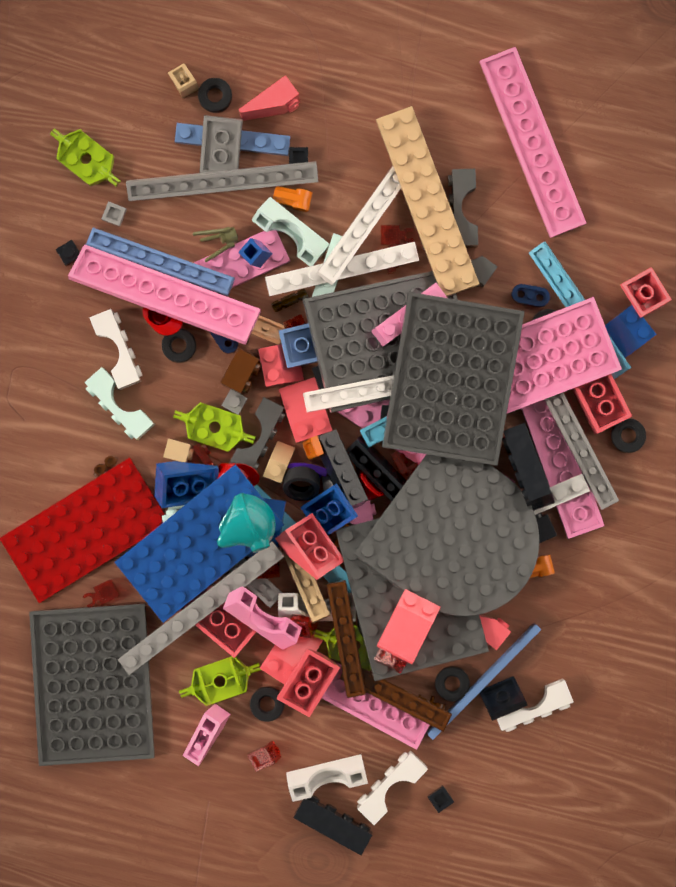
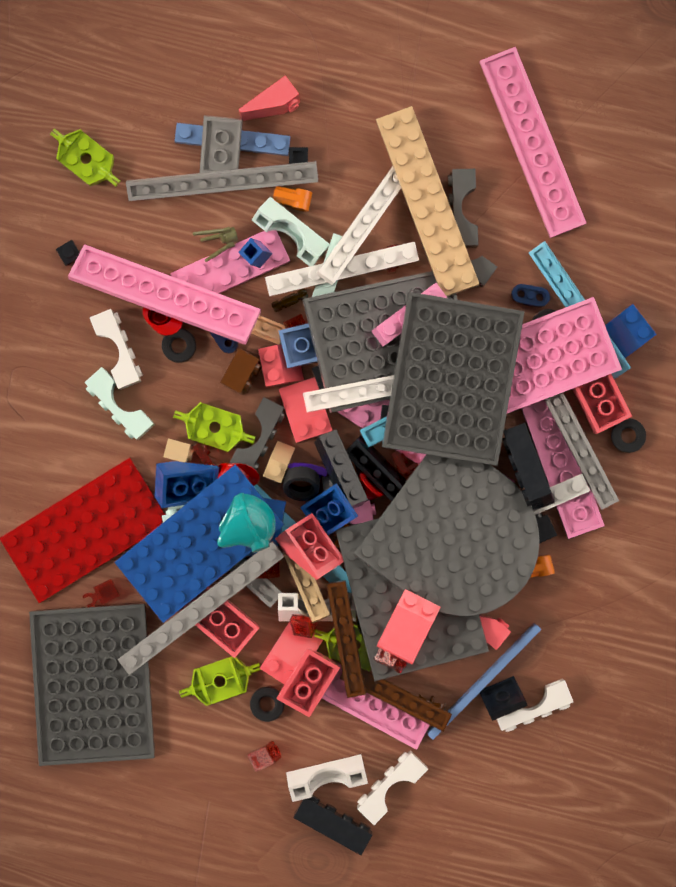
(100, 469): reddish brown piece -> none
(114, 214): light grey plate -> none
(161, 262): medium blue tile -> none
(183, 80): tan slope -> none
(206, 734): bright pink slope -> none
(215, 107): black tyre -> none
(234, 402): light grey plate -> none
(280, 631): bright pink arch -> none
(312, 447): orange tile -> none
(392, 235): clear red plate -> none
(440, 799): black plate -> none
(452, 695): black tyre -> none
(646, 292): coral slope -> none

